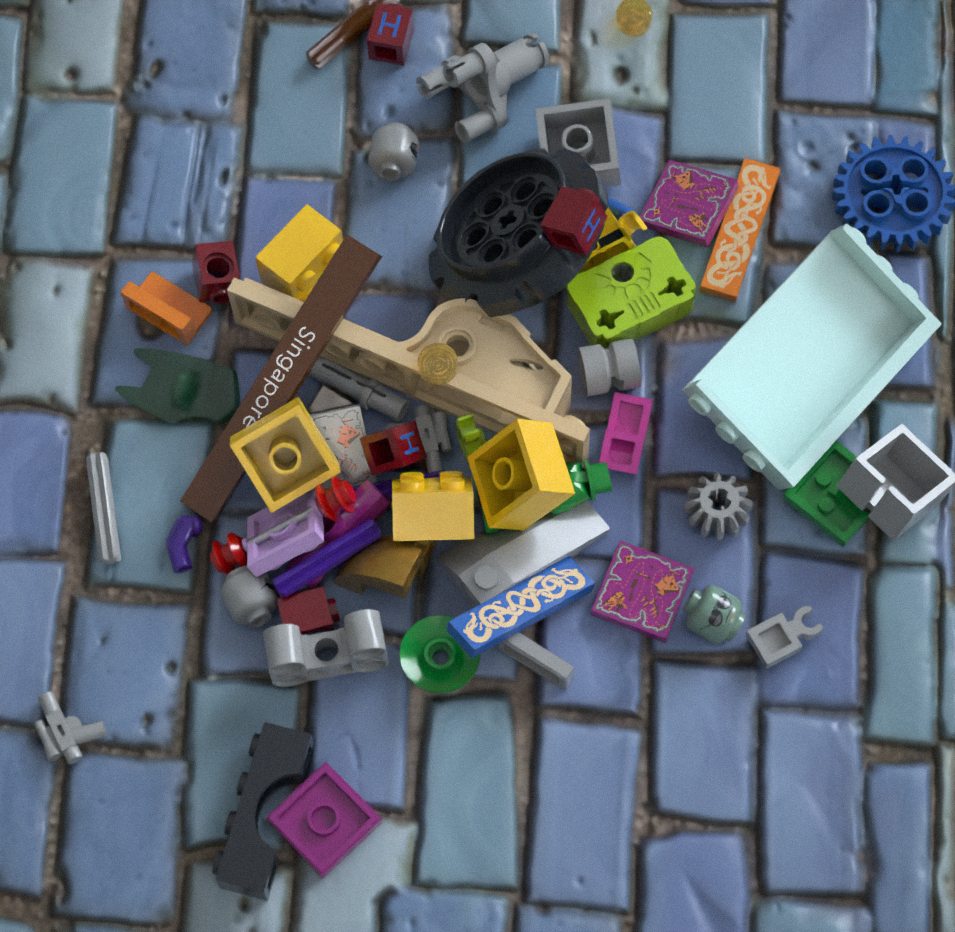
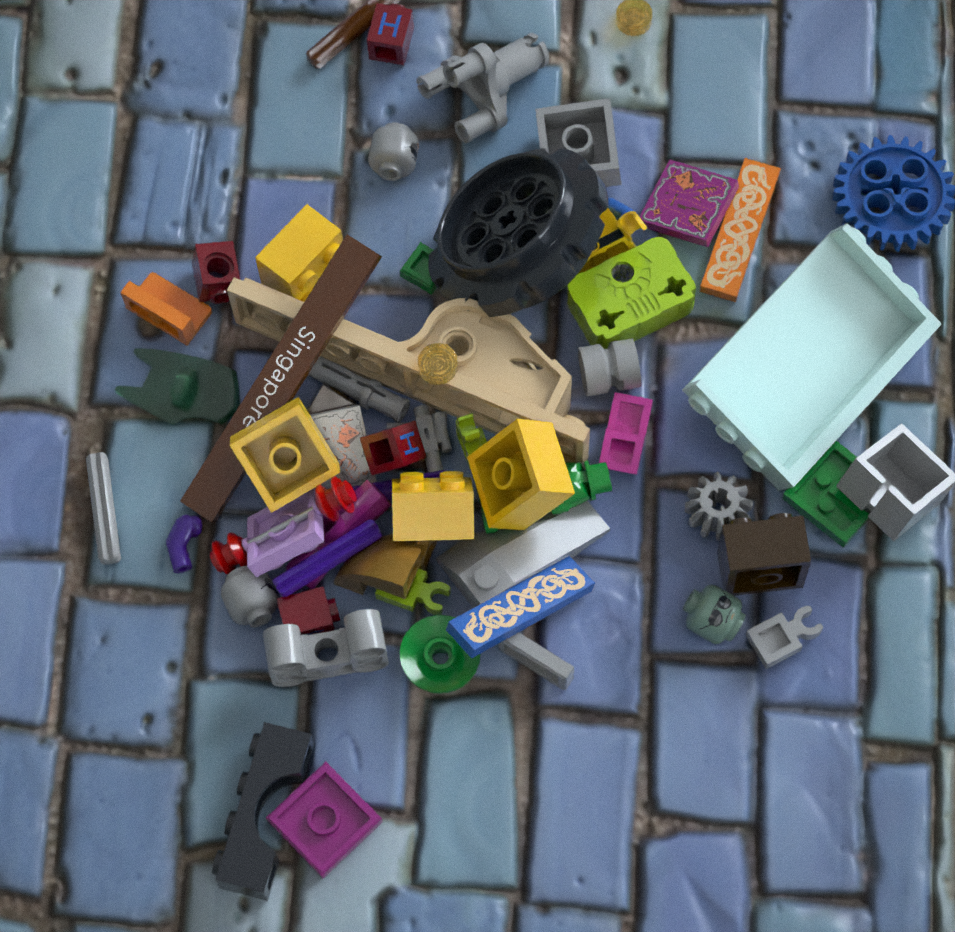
(64, 733): light grey piece -> none
(417, 269): none -> green tile
(418, 592): none -> lime plate
(574, 220): dark red brick -> none
(642, 591): magenta tile -> none
(763, 554): none -> dark brown brick

